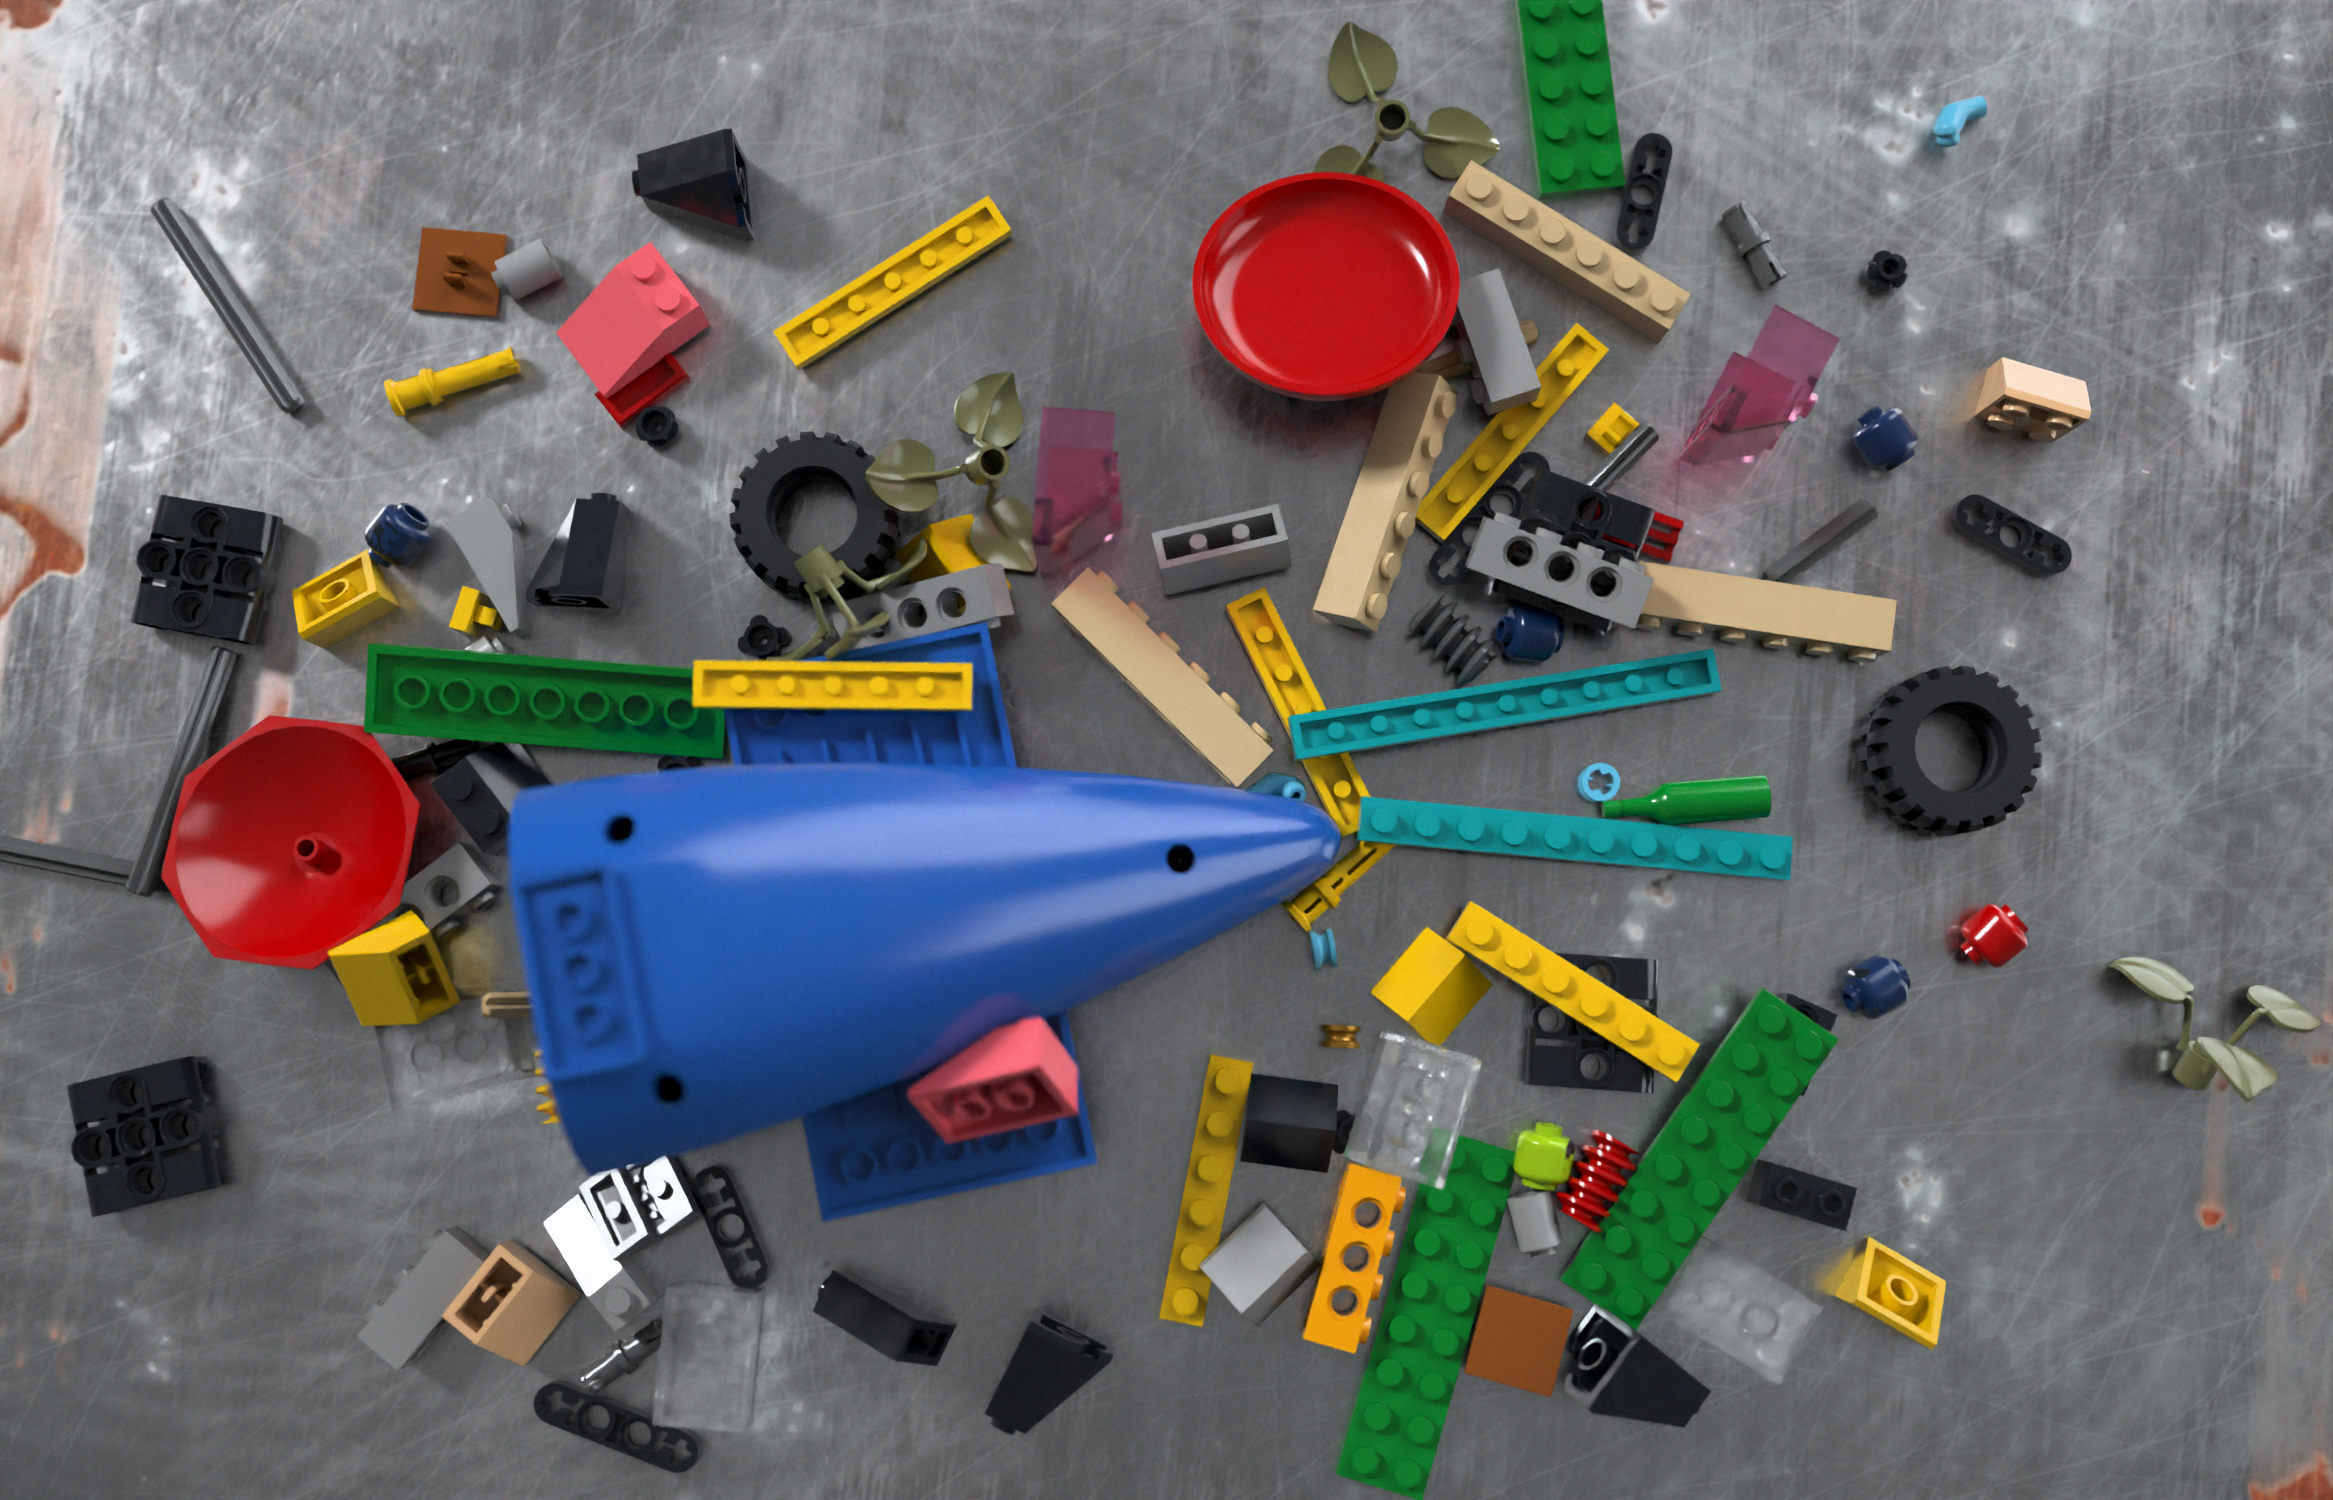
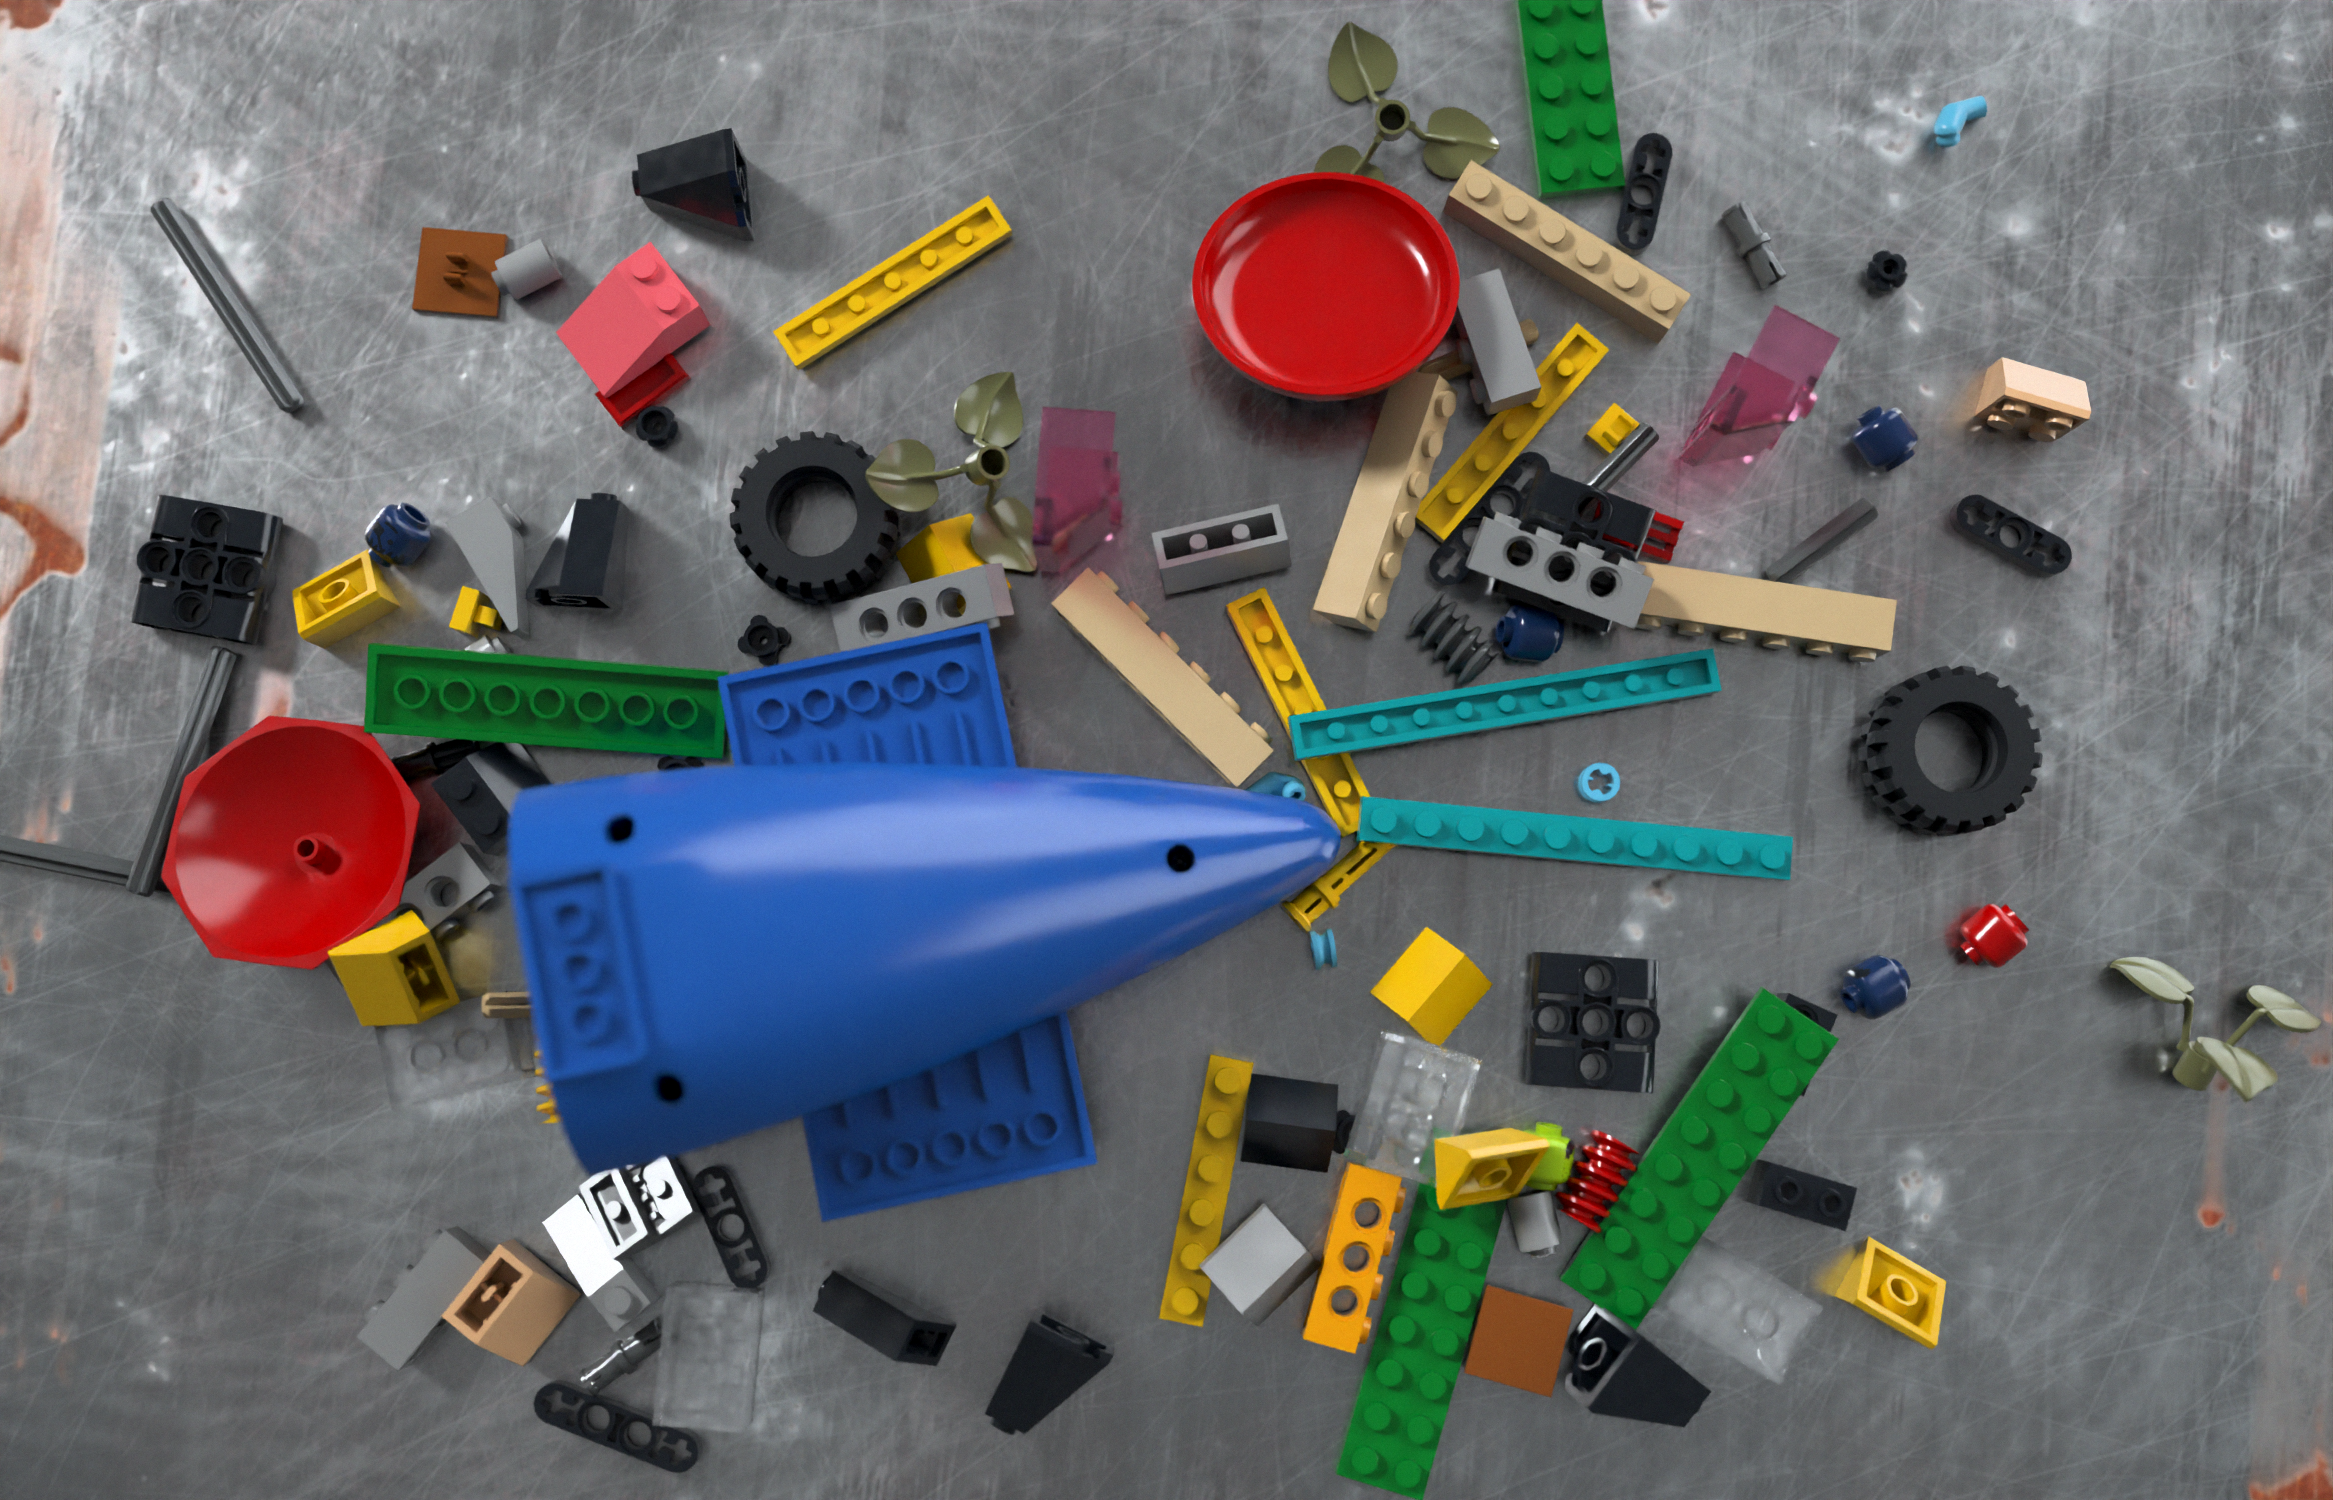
(111, 1098): black connector -> none
(433, 386): yellow pin -> none
(823, 575): olive plant -> none
(832, 686): yellow plate -> none
(1000, 1084): coral slope -> none
(1340, 1036): pearl gold bush -> none
(1485, 1166): none -> yellow slope
(1572, 991): yellow plate -> none
(1698, 801): green piece -> none

